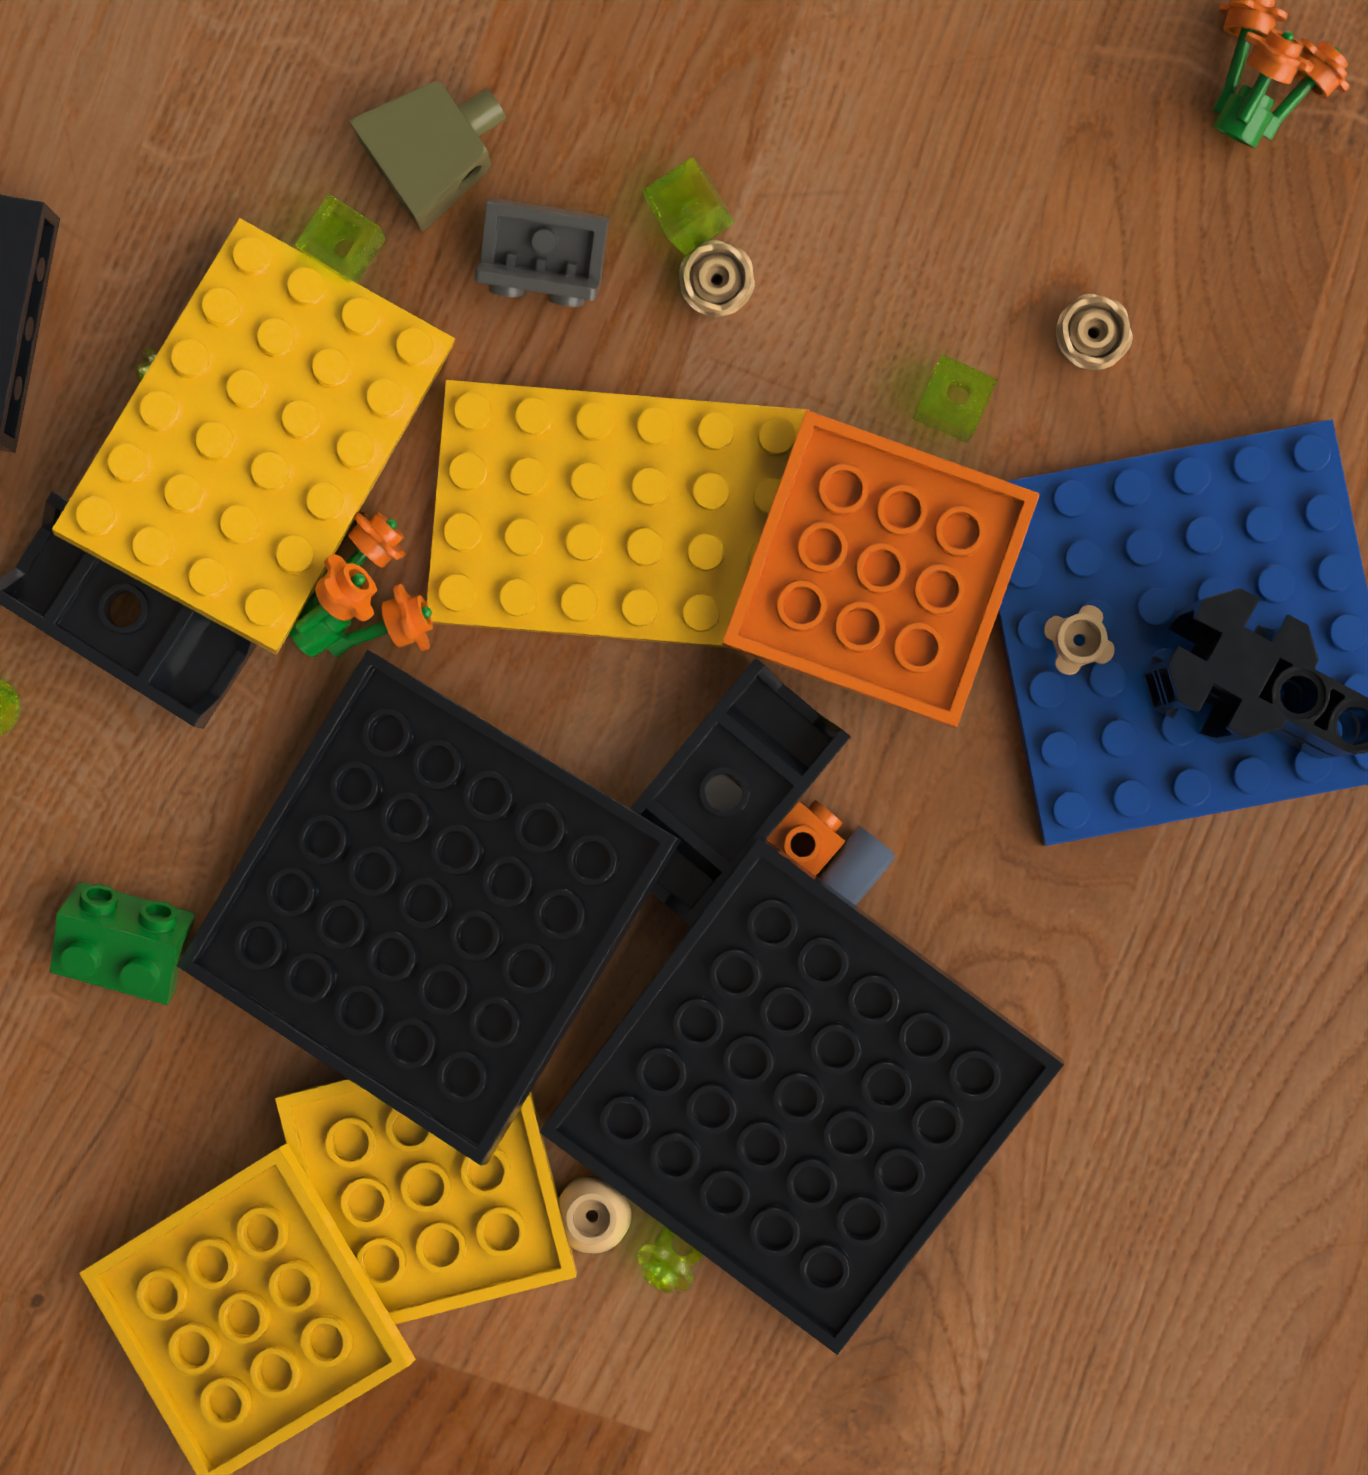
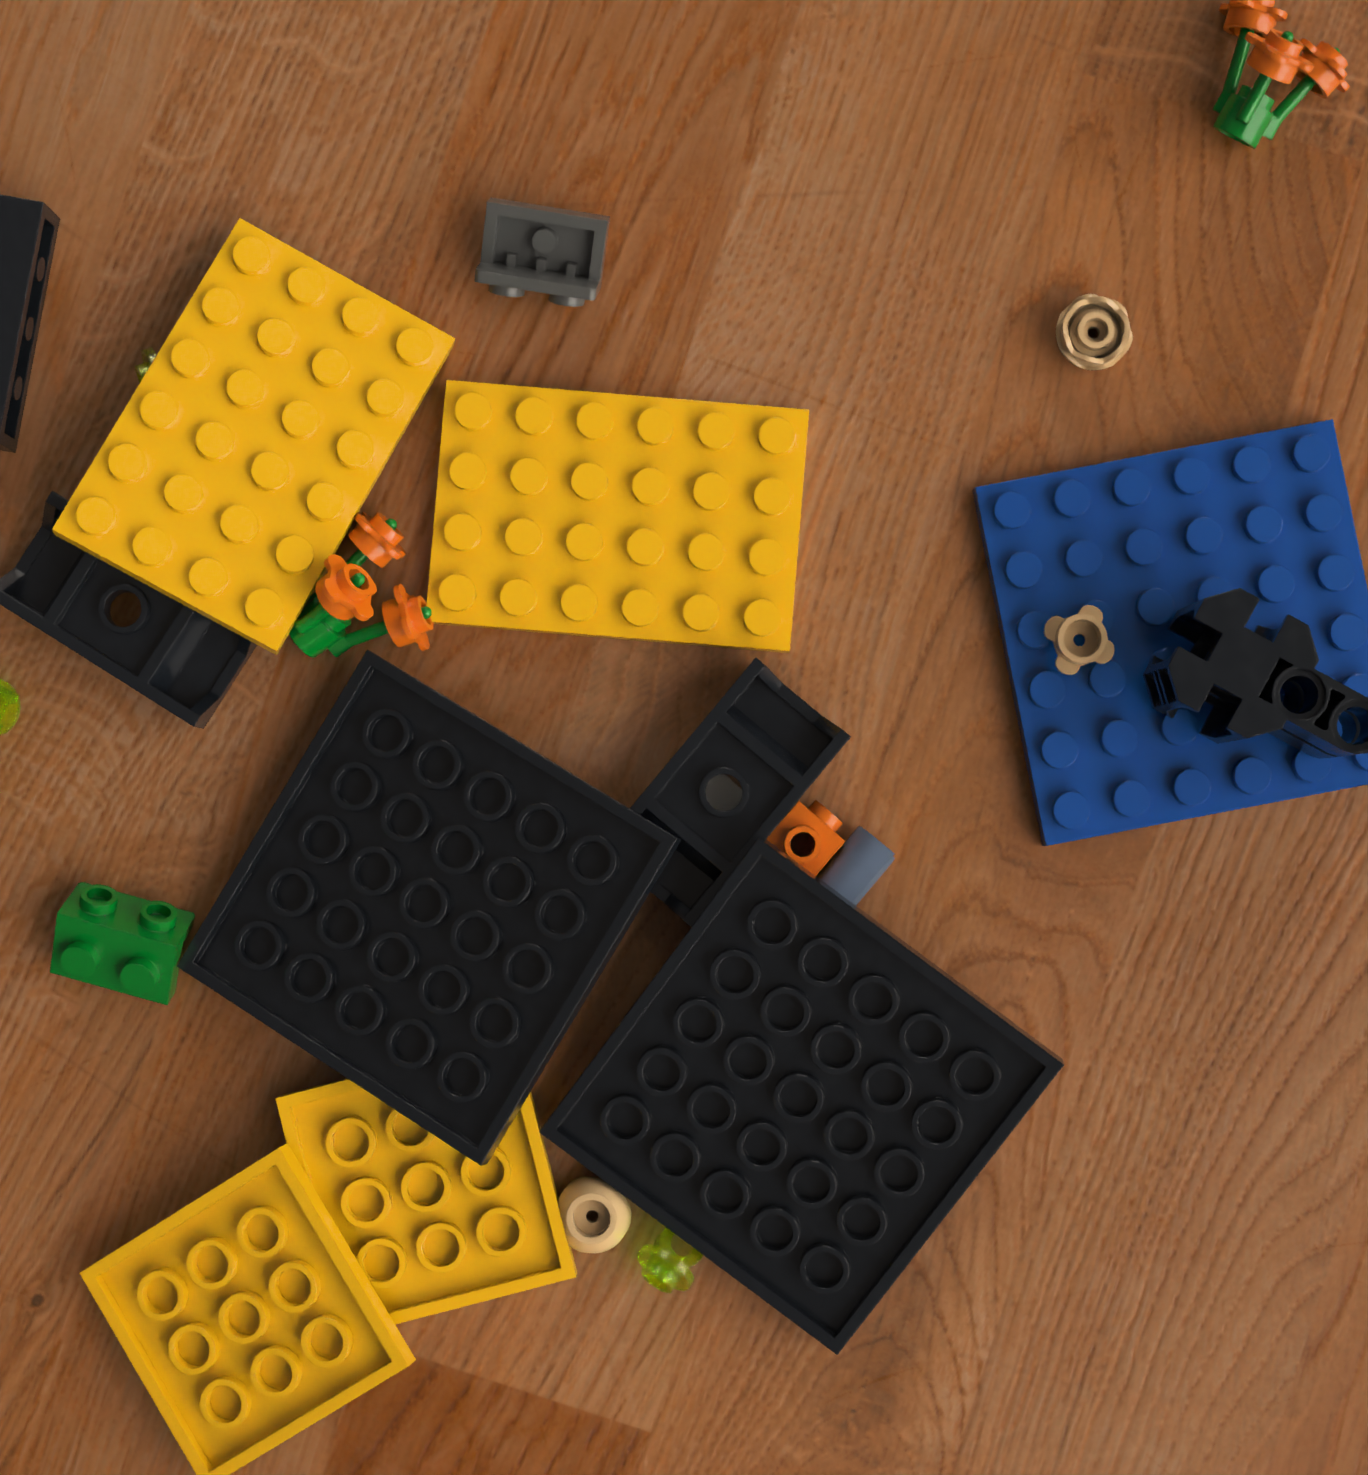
(338, 222): clear neon green plate -> none
(429, 146): olive torso -> none
(688, 206): clear neon green plate -> none
(722, 260): tan plate -> none
(881, 569): orange plate -> none
(951, 418): clear neon green plate -> none

